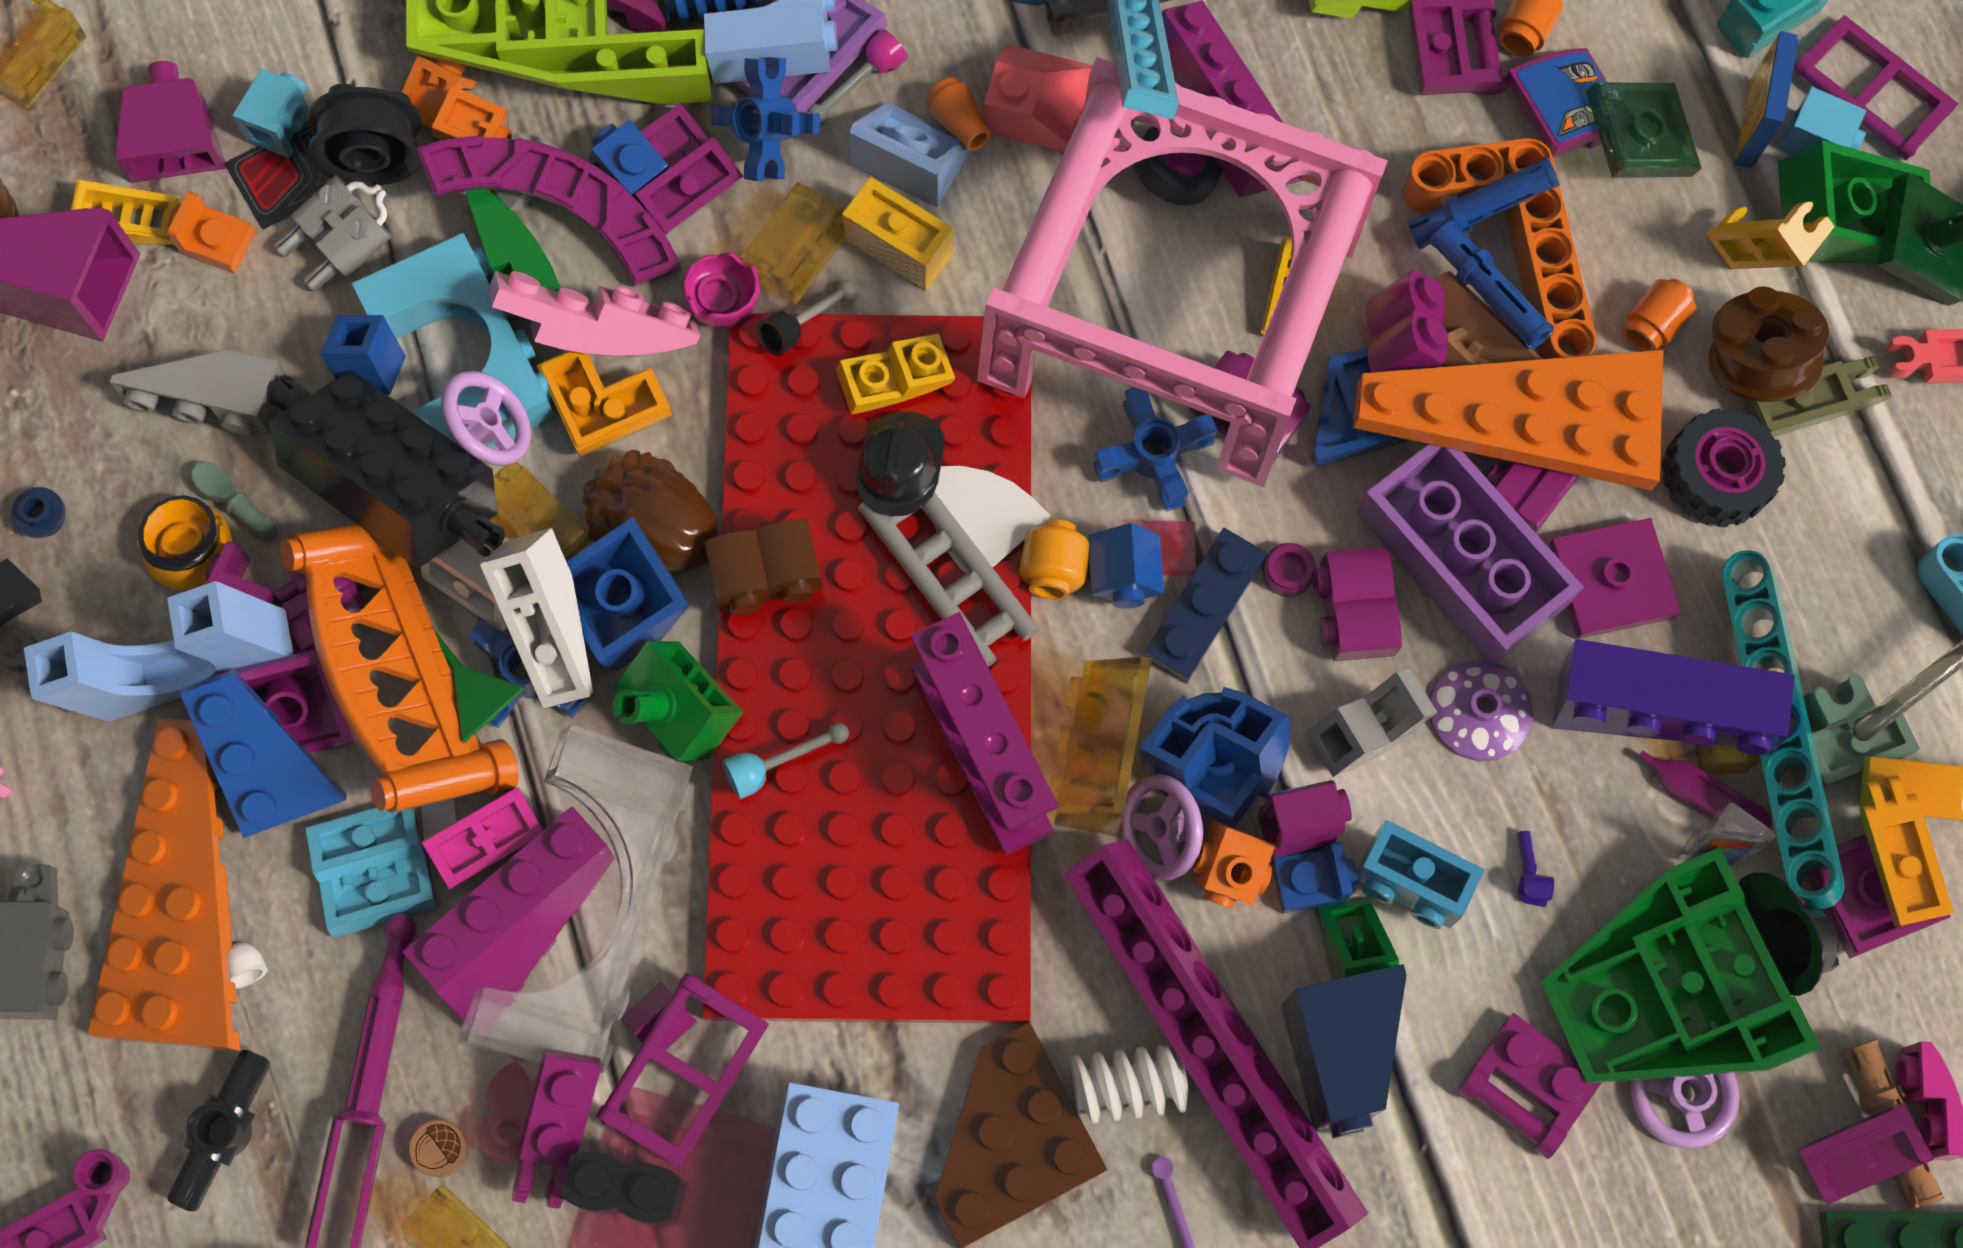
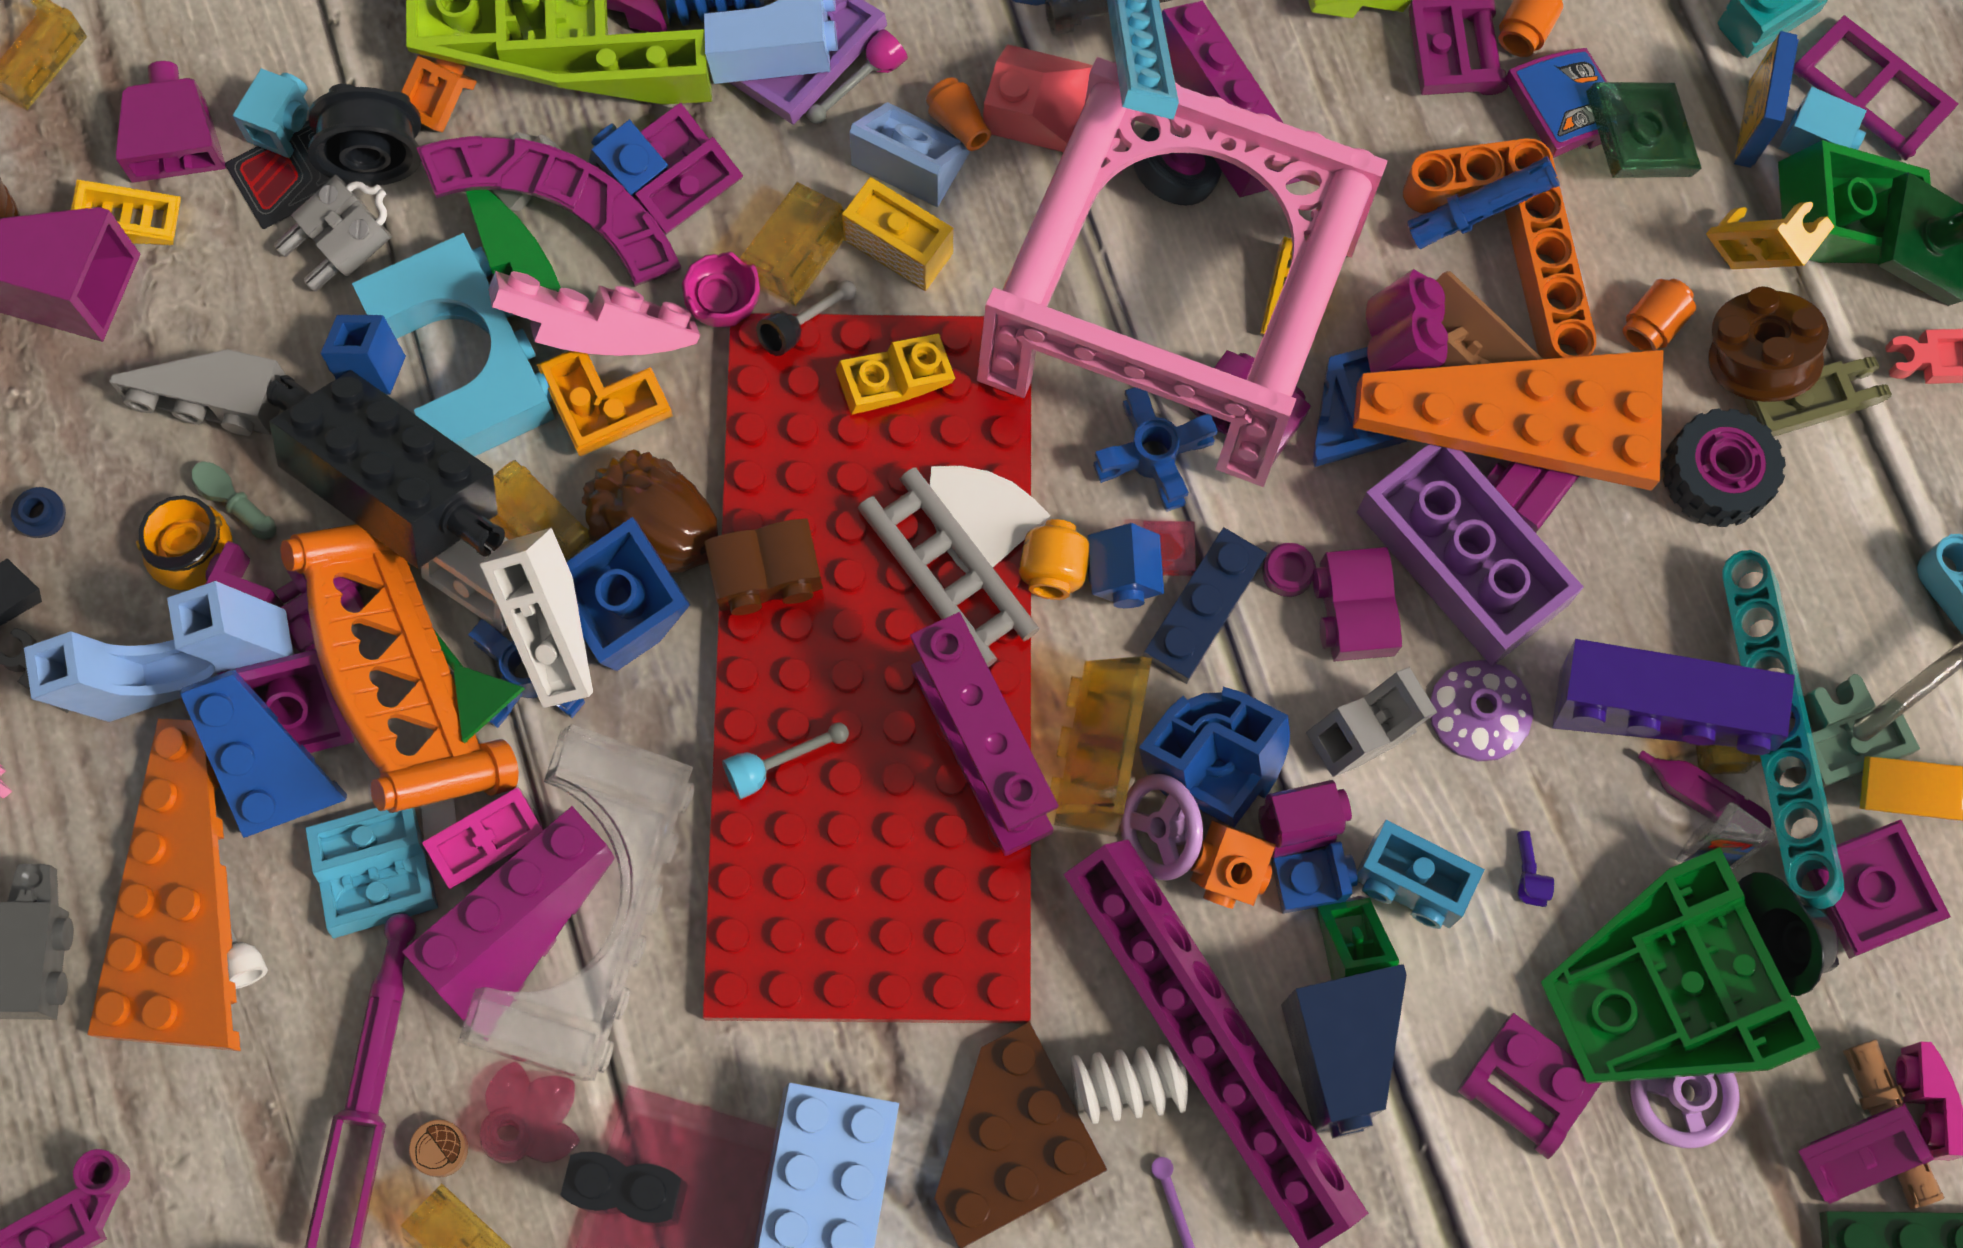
(205, 1157): black axle -> none
(209, 234): orange bracket -> none
(469, 115): orange bracket -> none
(479, 425): lavender piece -> none
(555, 1120): magenta hinge -> none
(646, 1012): magenta slope -> none
(649, 1049): magenta window -> none
(675, 701): green brick -> none
(764, 118): blue pin -> none
(900, 463): black piece -> none
(1477, 269): blue pin -> none
(1621, 578): magenta plate -> none
(1903, 854): light orange hinge -> none

